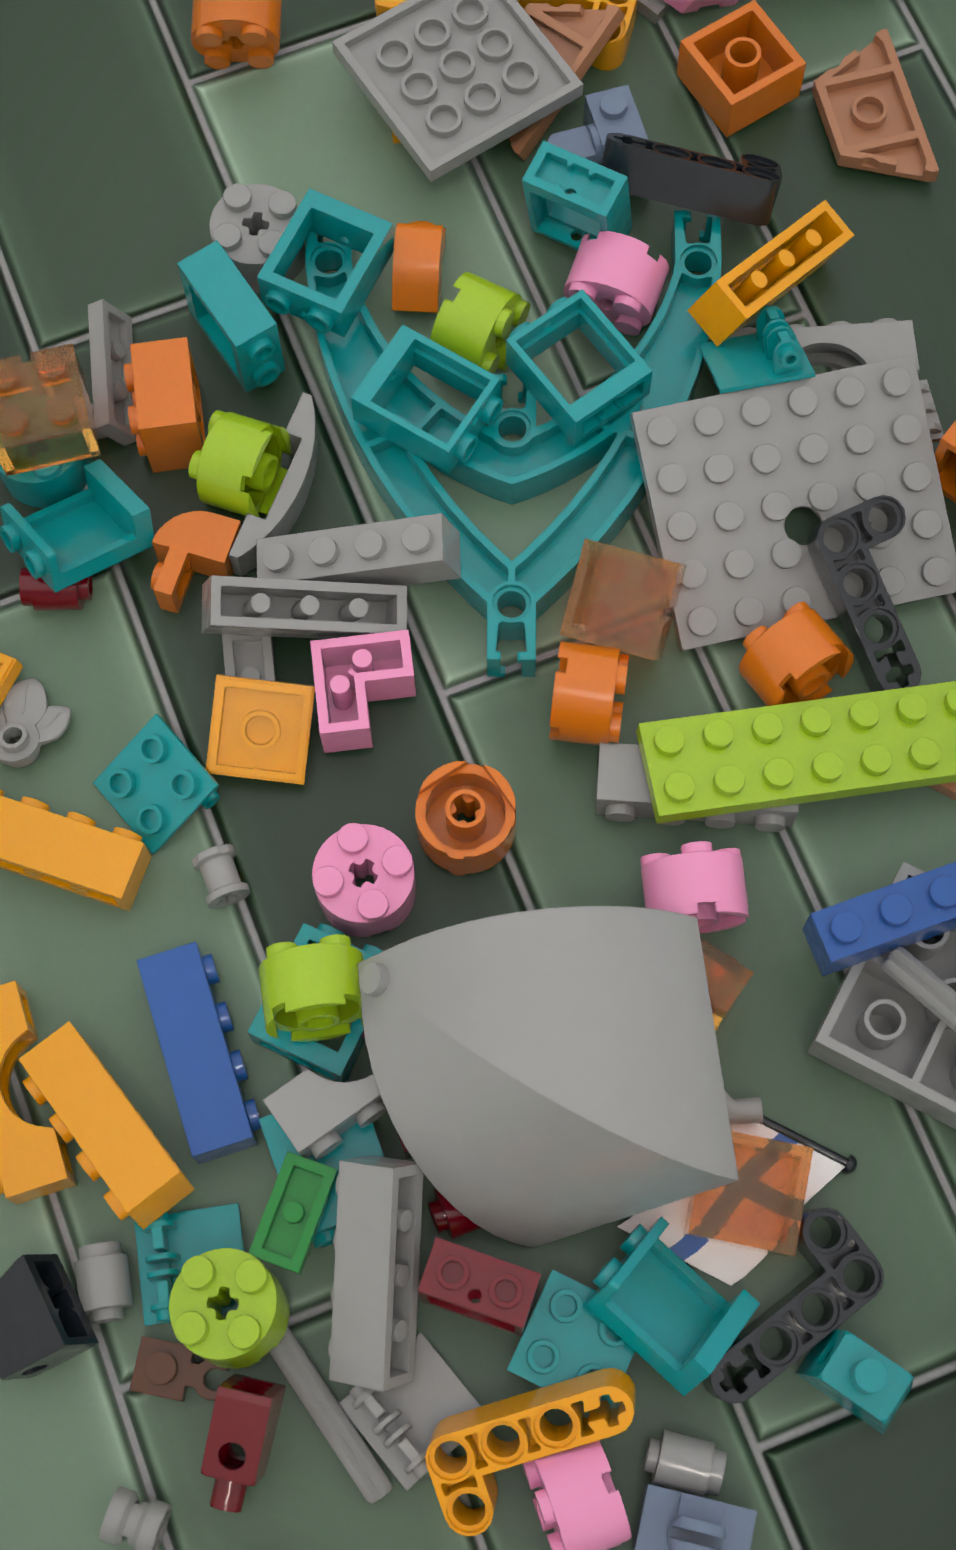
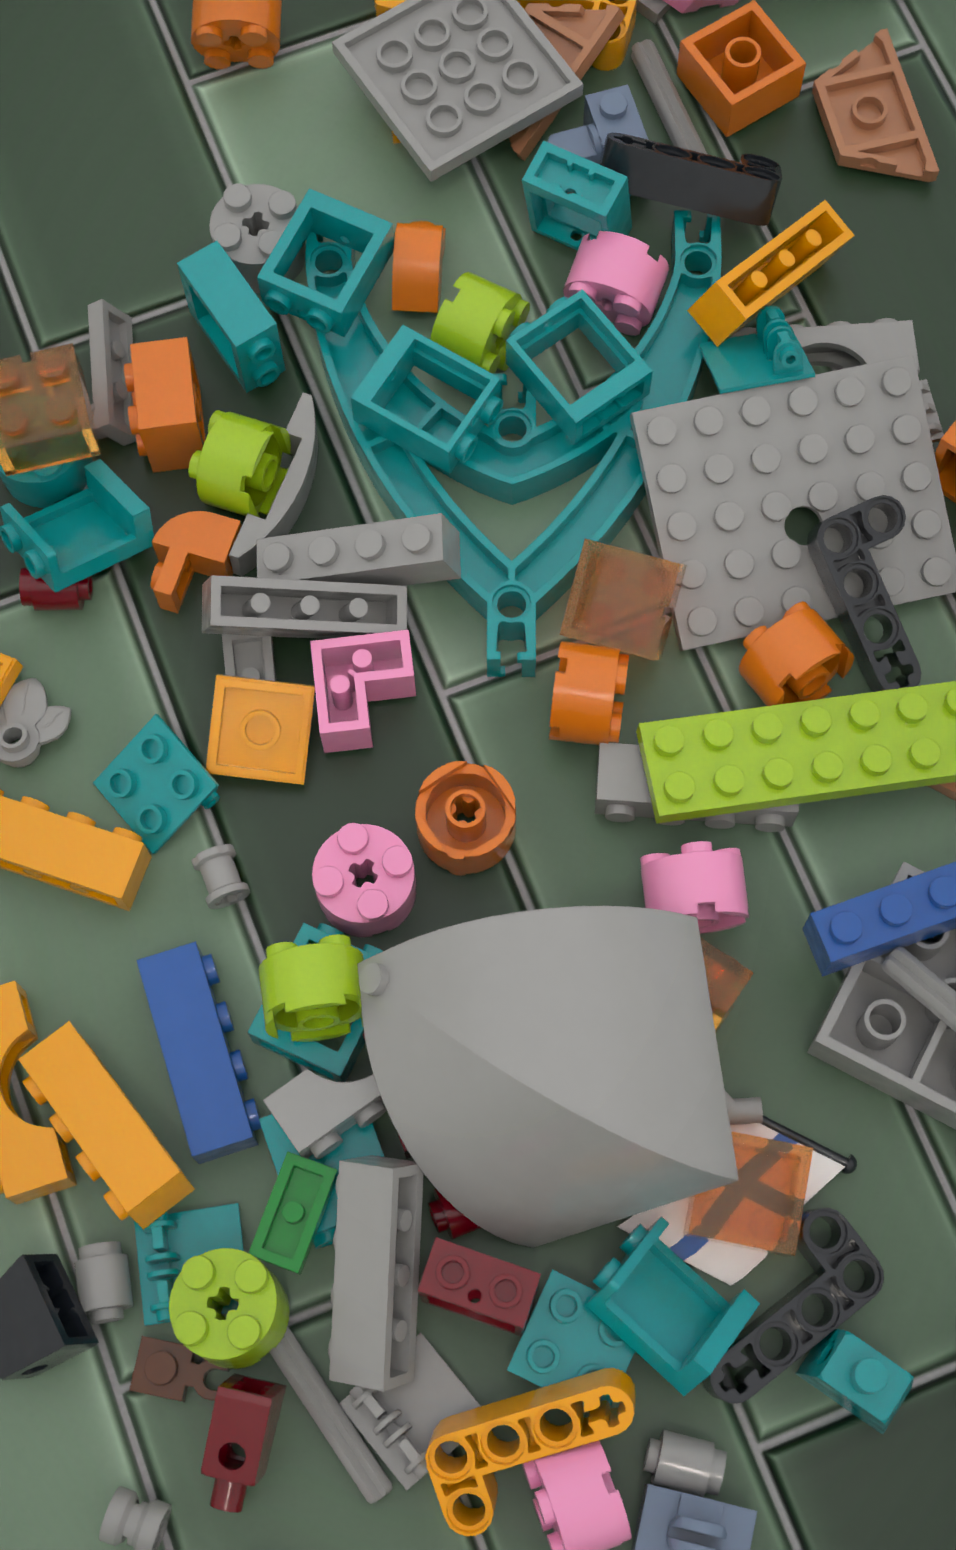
(665, 96): none -> light grey axle

